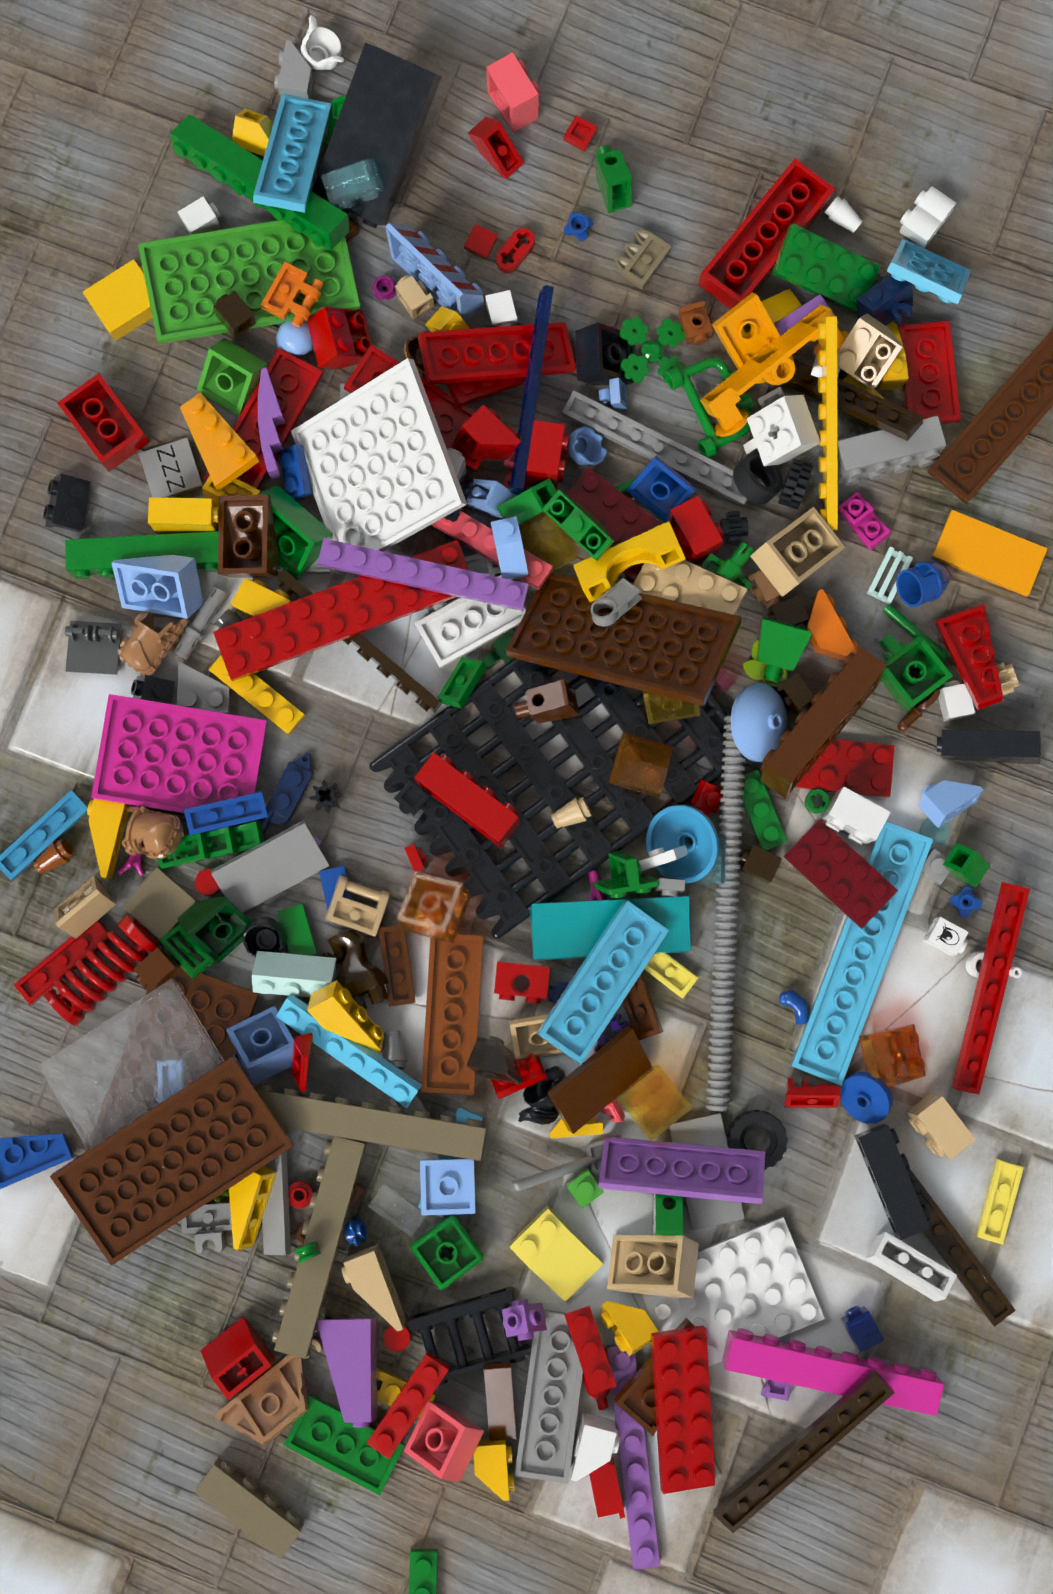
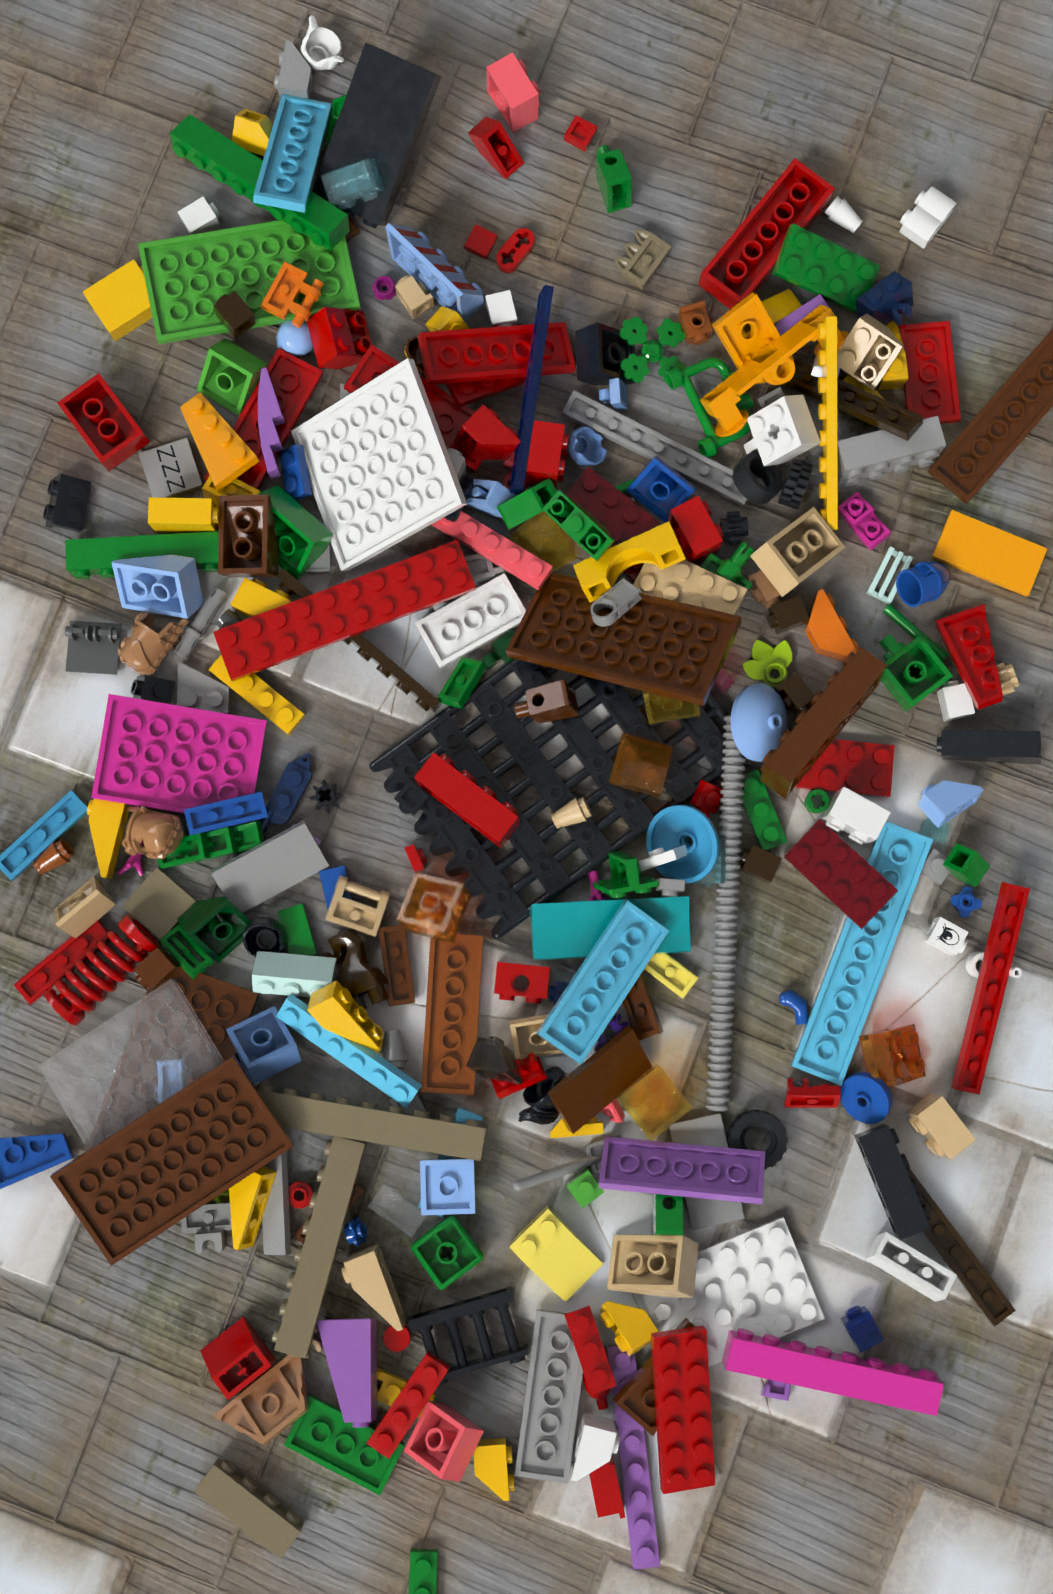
(206, 883): red tile -> none
(302, 1060): red slope -> none
(307, 1251): green bush -> none
(423, 574): medium lavender plate -> none
(500, 1401): tile -> none
(509, 548): light blue slope -> none
(523, 1319): medium lavender brick -> none
(578, 219): blue plate -> none
(780, 646): green torso -> none
(803, 1451): dark brown plate -> none
(915, 713): reddish brown piece -> none
(929, 271): medium azure plate -> none
(999, 1201): light yellow tile -> none

